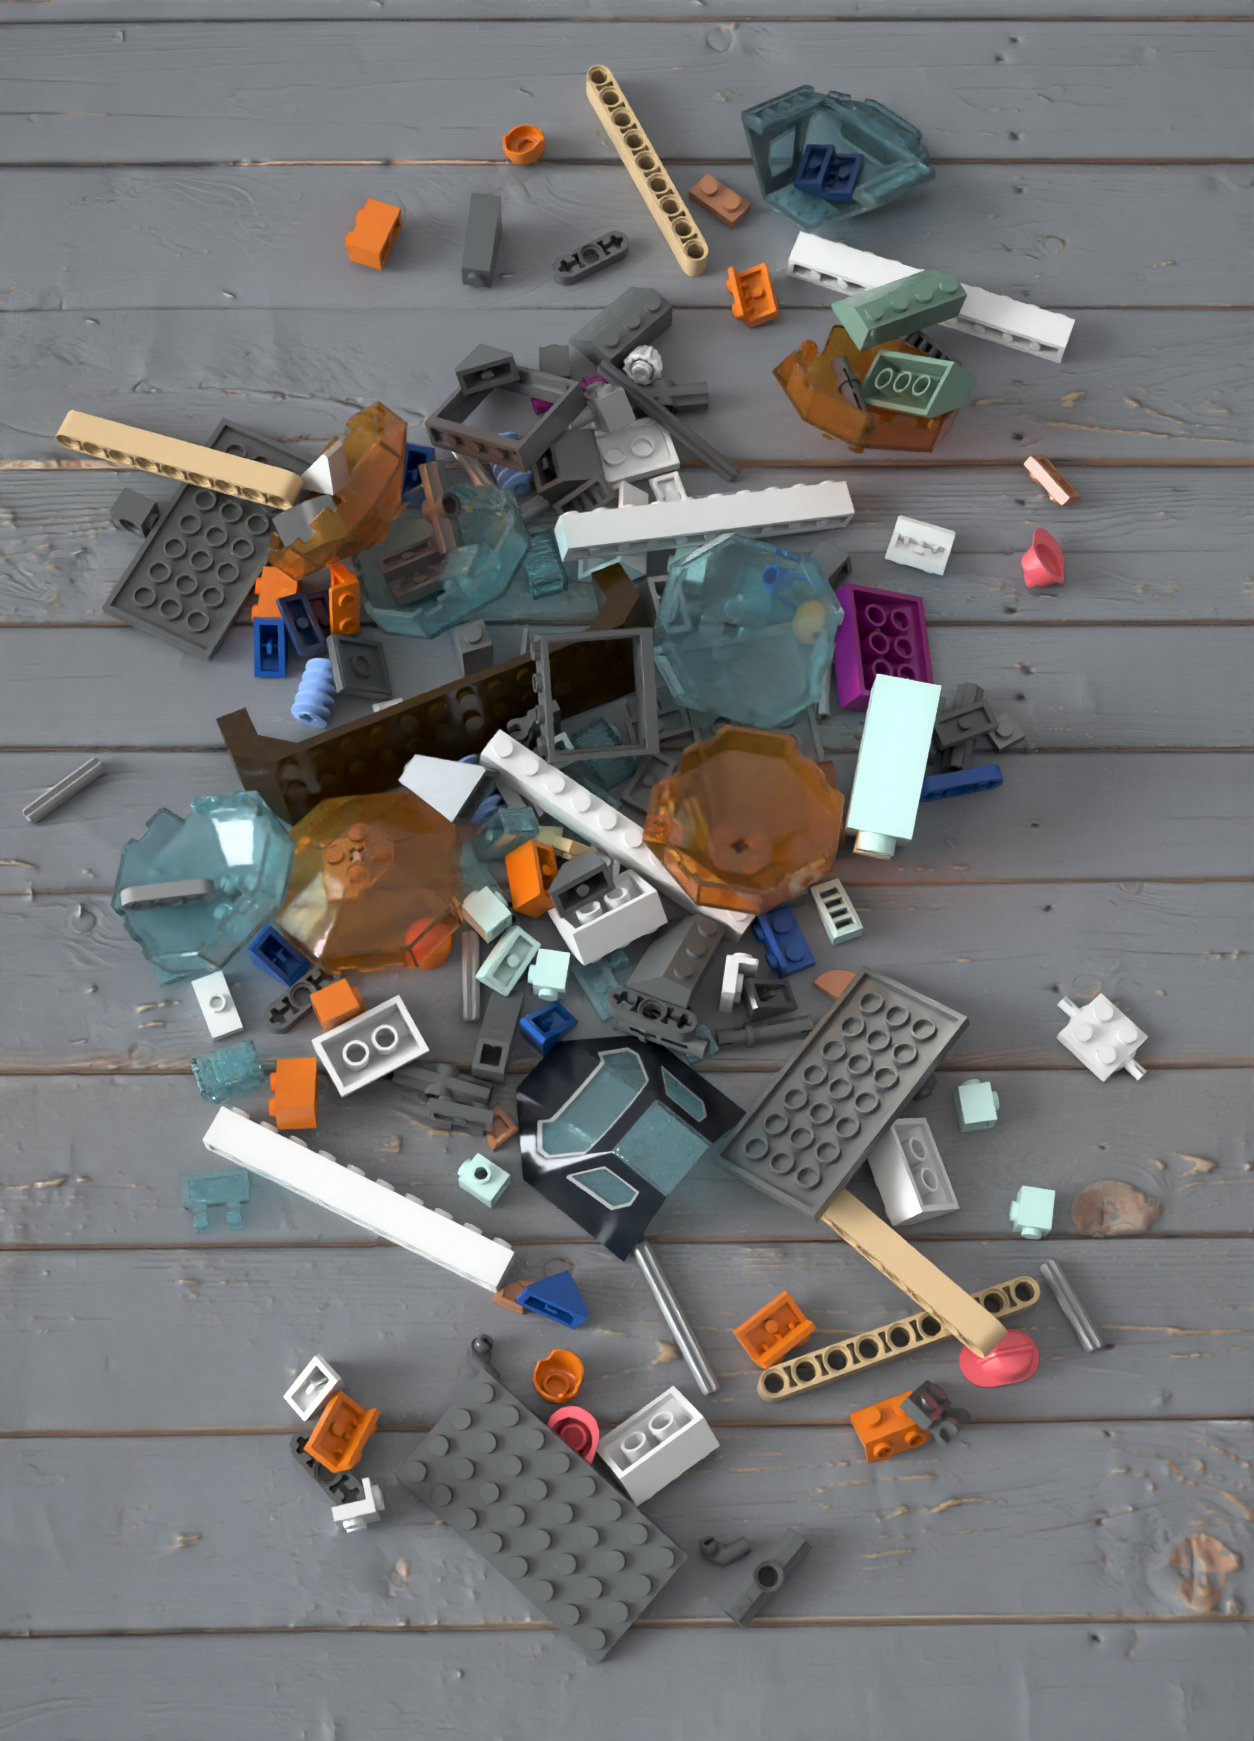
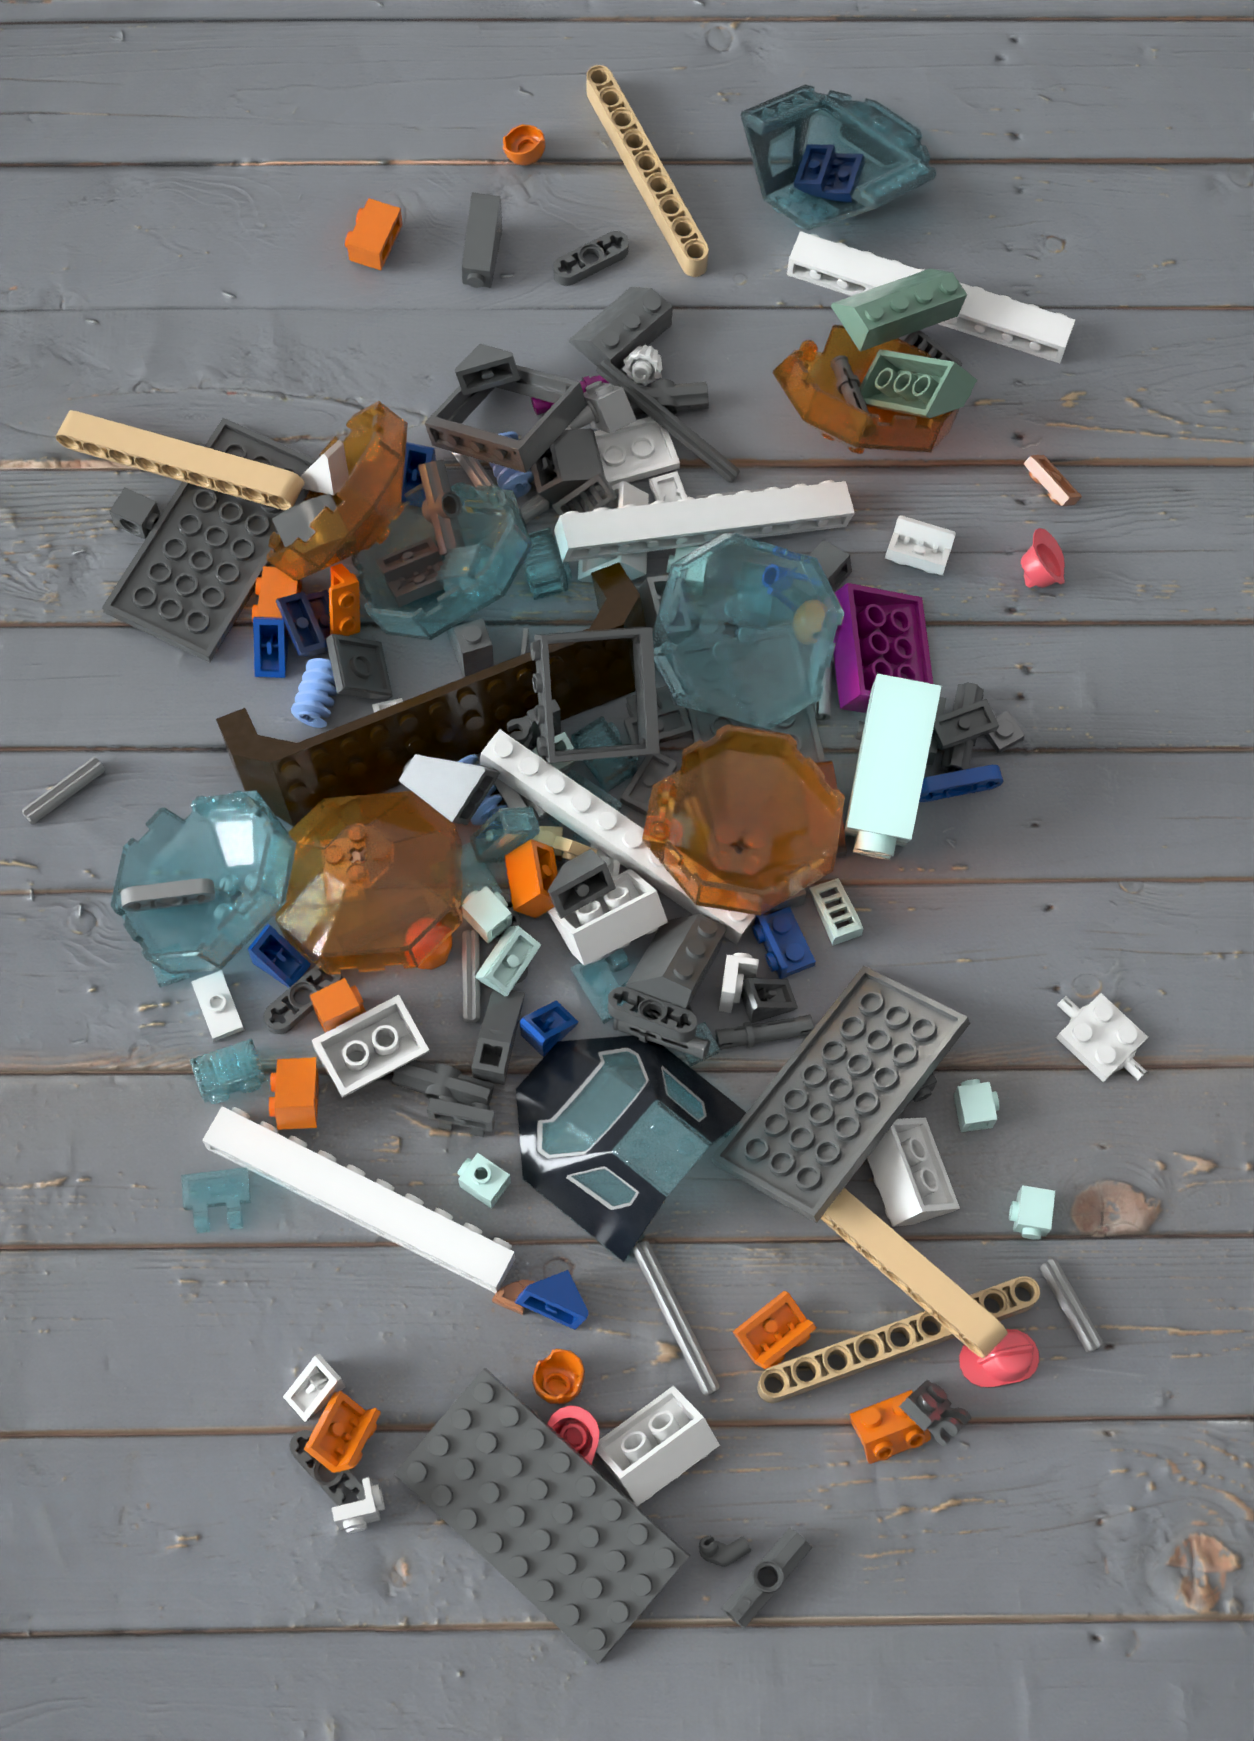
(480, 1354): dark grey arm -> none
(503, 1130): nougat tile -> none
(550, 974): light aqua brick -> none
(555, 360): dark grey brick -> none
(719, 200): nougat plate -> none
(753, 295): orange bracket -> none
(834, 982): nougat tile -> none

